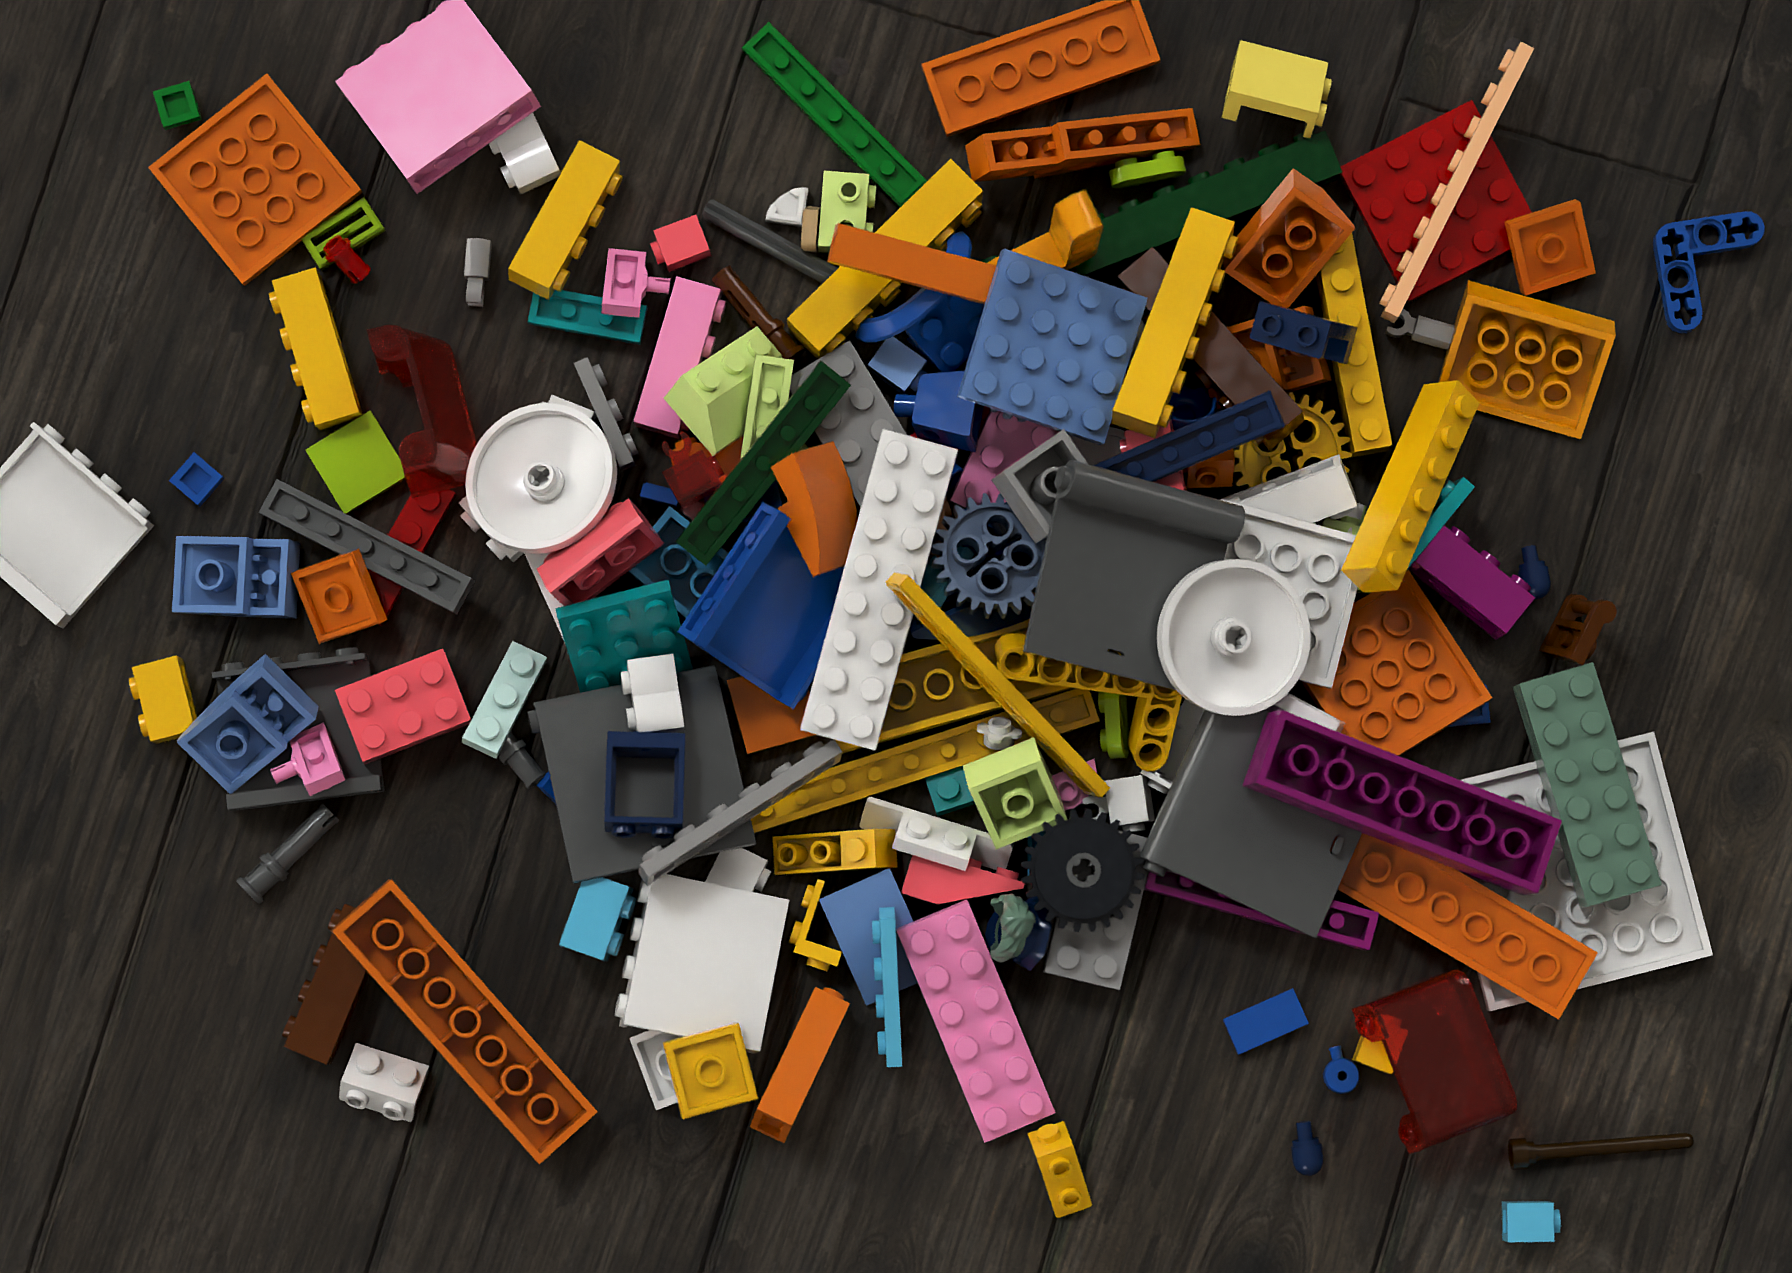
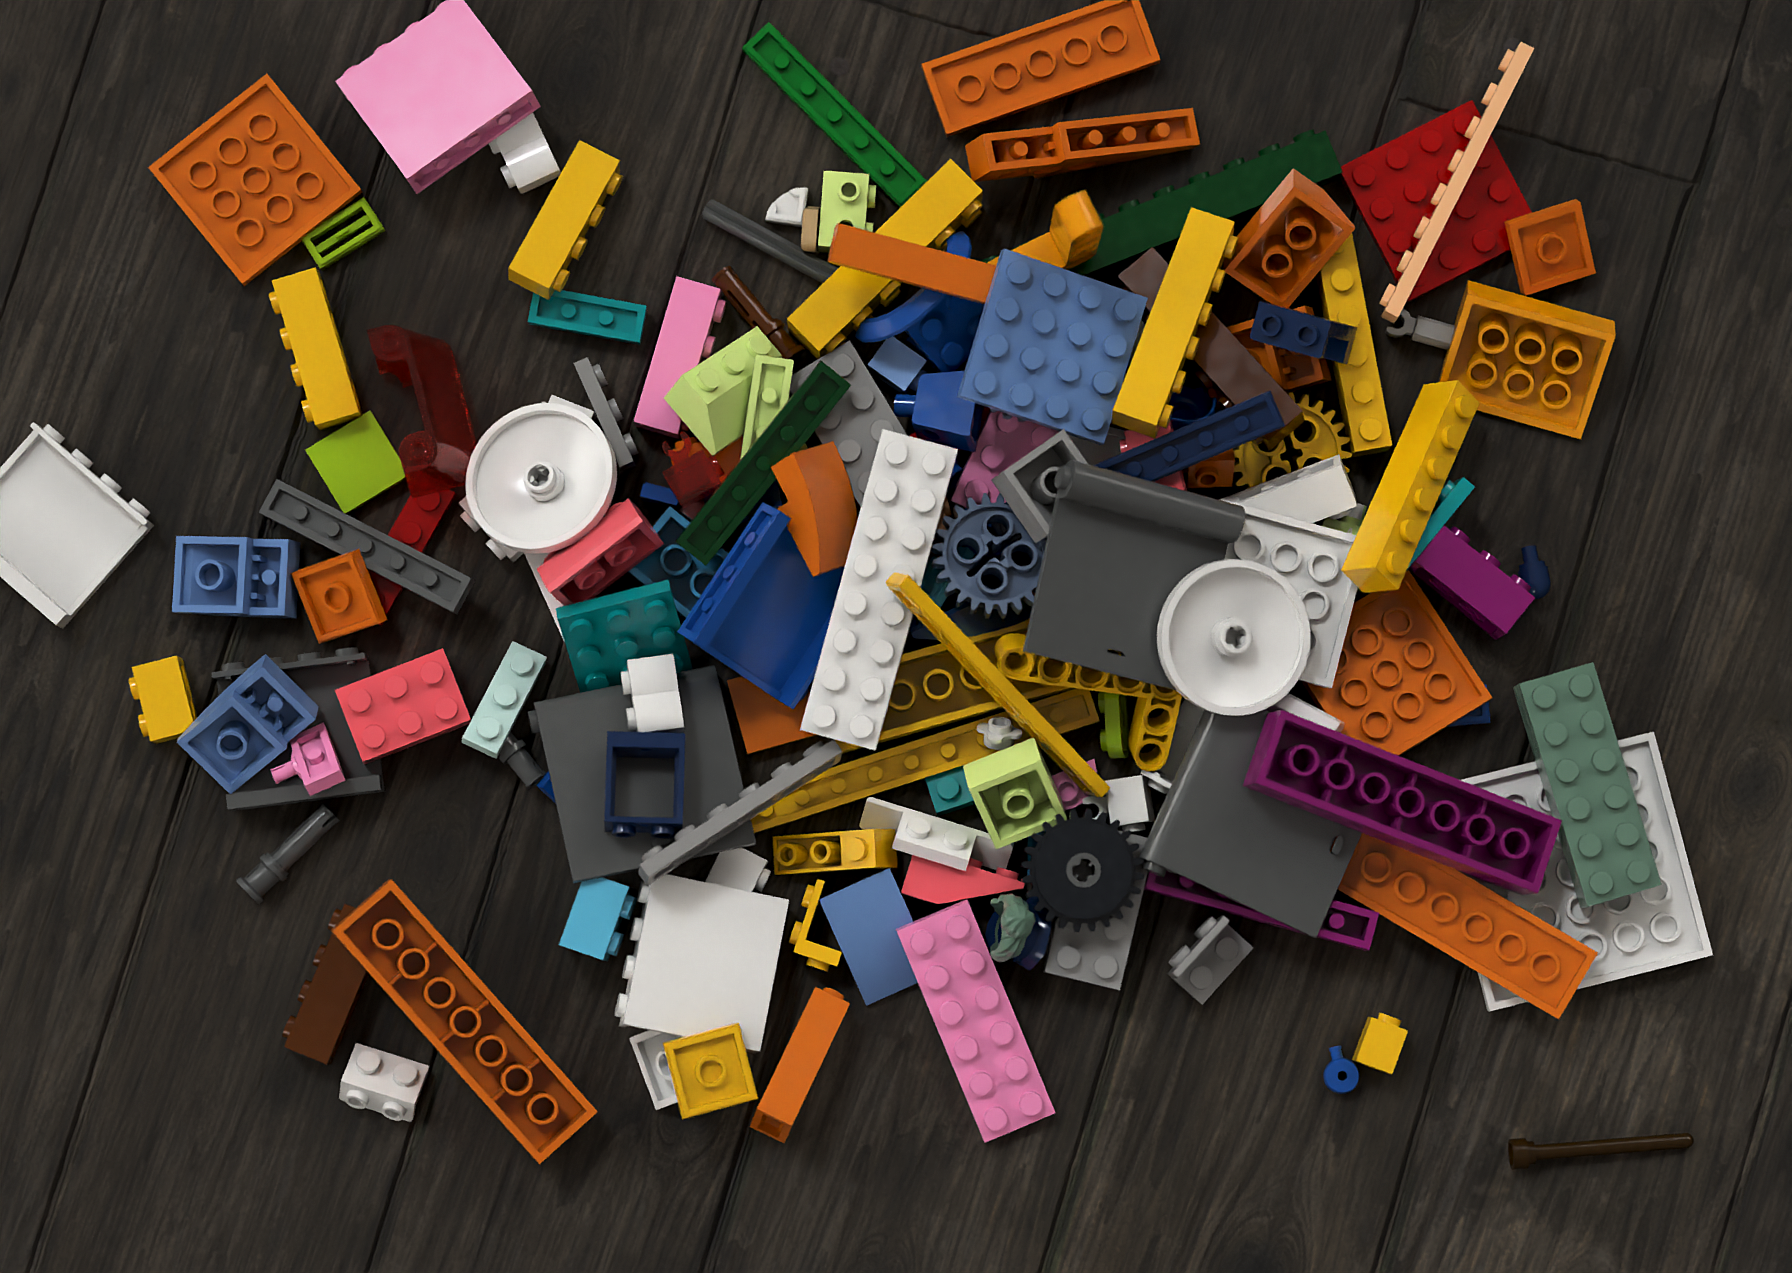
(177, 105): green plate -> none
(196, 479): blue plate -> none
(340, 252): red pin -> none
(477, 269): light grey bar -> none
(628, 282): bright pink plate -> none
(680, 243): coral brick -> none
(887, 971): medium azure plate -> none
(1060, 1169): yellow bracket -> none
(1161, 167): lime plate -> none
(1210, 958): none -> light grey bracket
(1265, 1021): blue tile -> none
(1277, 84): light yellow panel -> none
(1306, 1150): dark blue cylinder -> none
(1439, 1058): clear red windscreen -> none
(1529, 1221): medium azure brick -> none
(1577, 640): reddish brown plate -> none
(1692, 246): blue beam -> none

